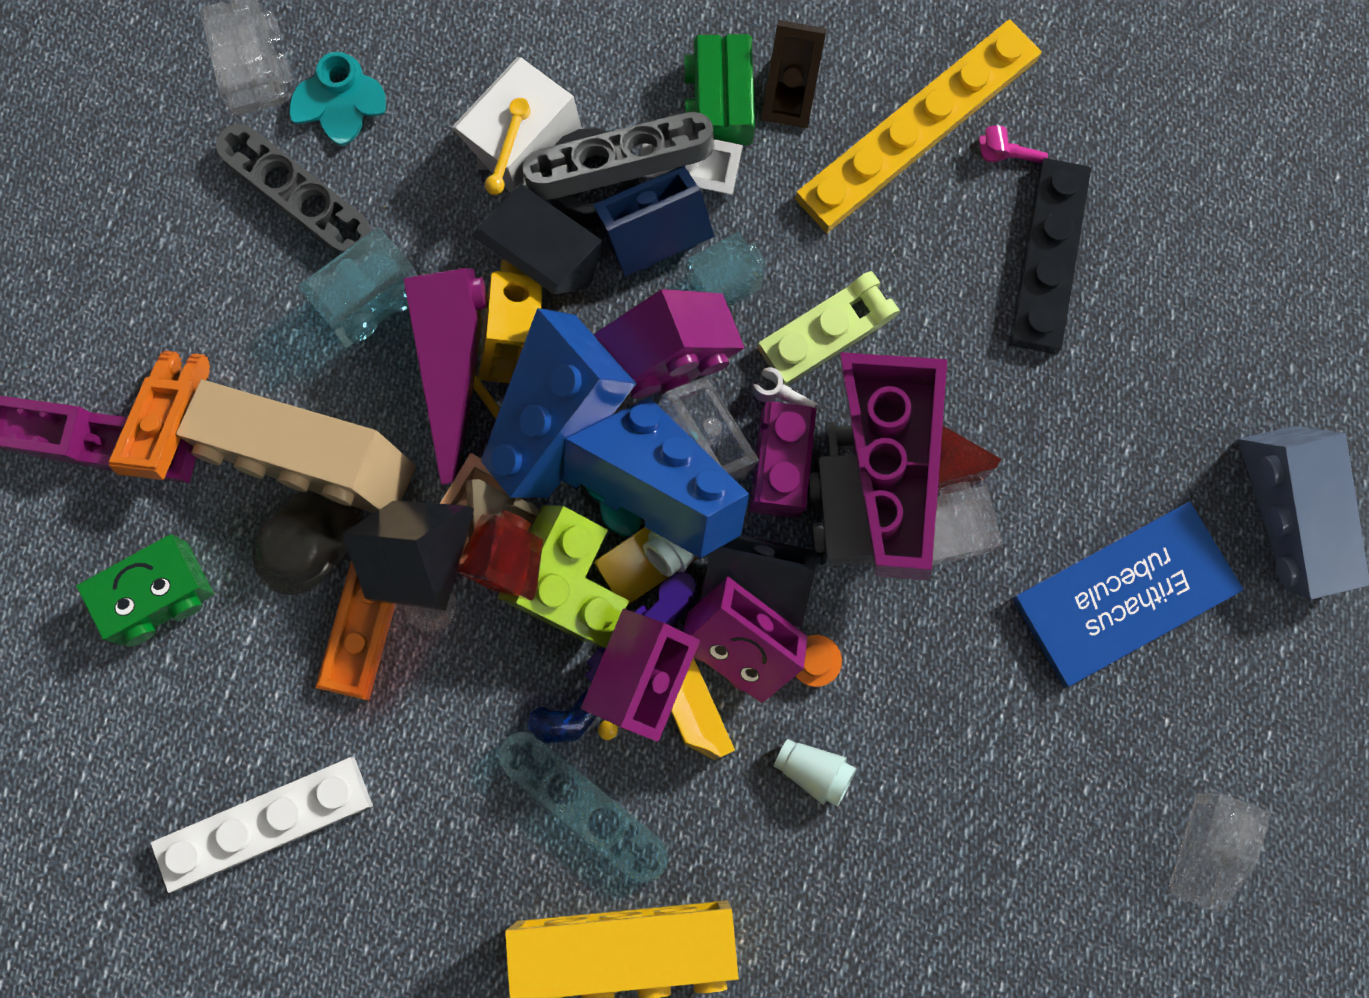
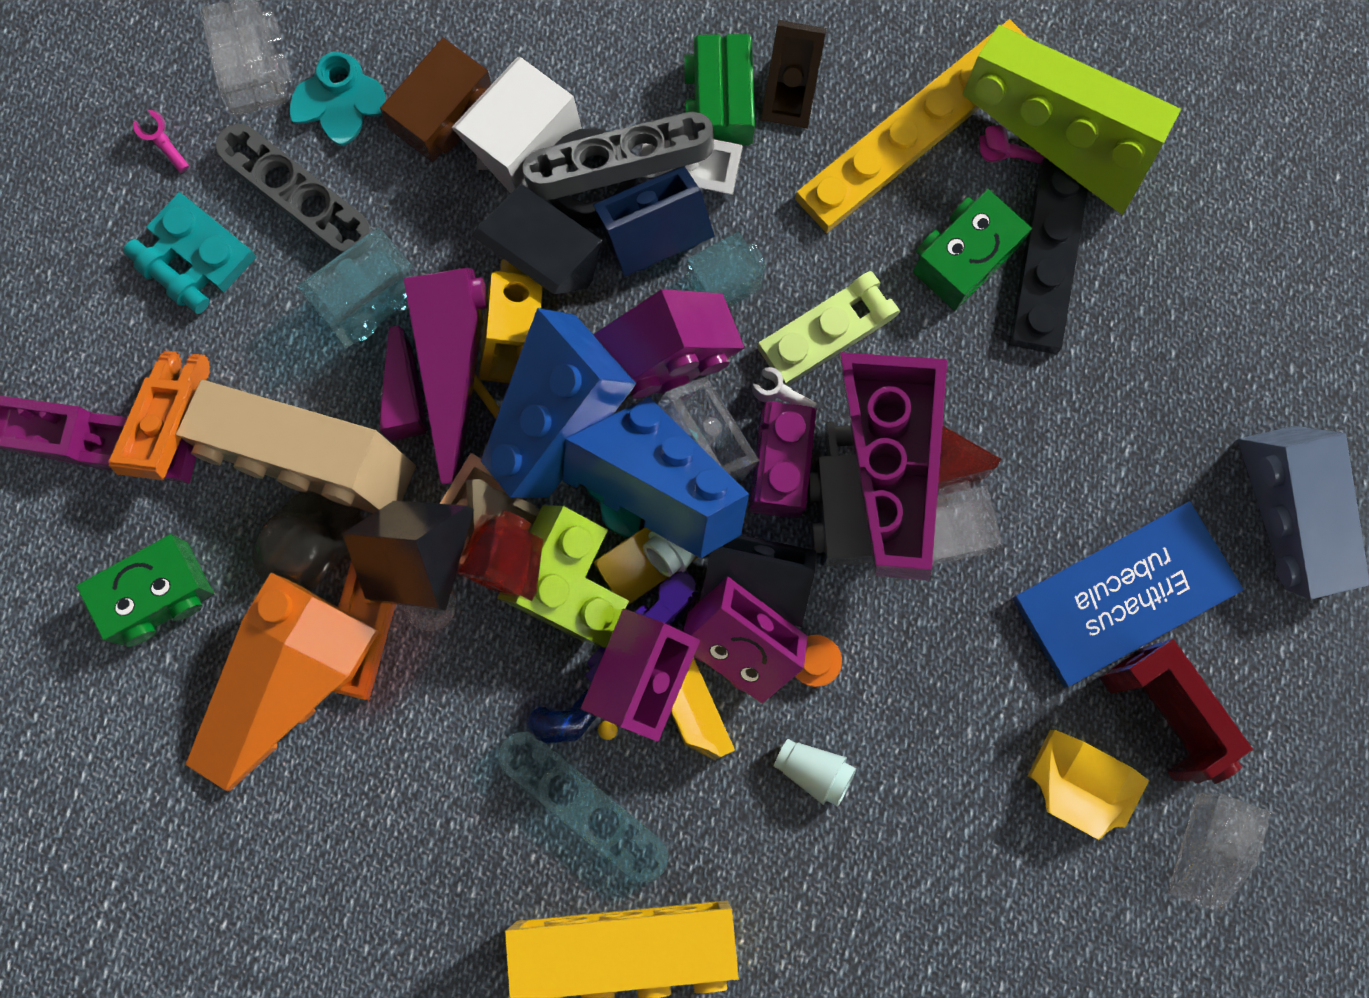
(162, 141): none -> dark pink hand
(199, 241): none -> teal plate
(261, 824): white plate -> none
(278, 670): none -> orange wedge
(401, 404): none -> magenta slope
(435, 99): none -> reddish brown brick
(520, 111): yellow hinge -> none
(970, 249): none -> green brick
(1071, 114): none -> lime wedge
(1086, 784): none -> yellow slope
(1187, 706): none -> dark red panel

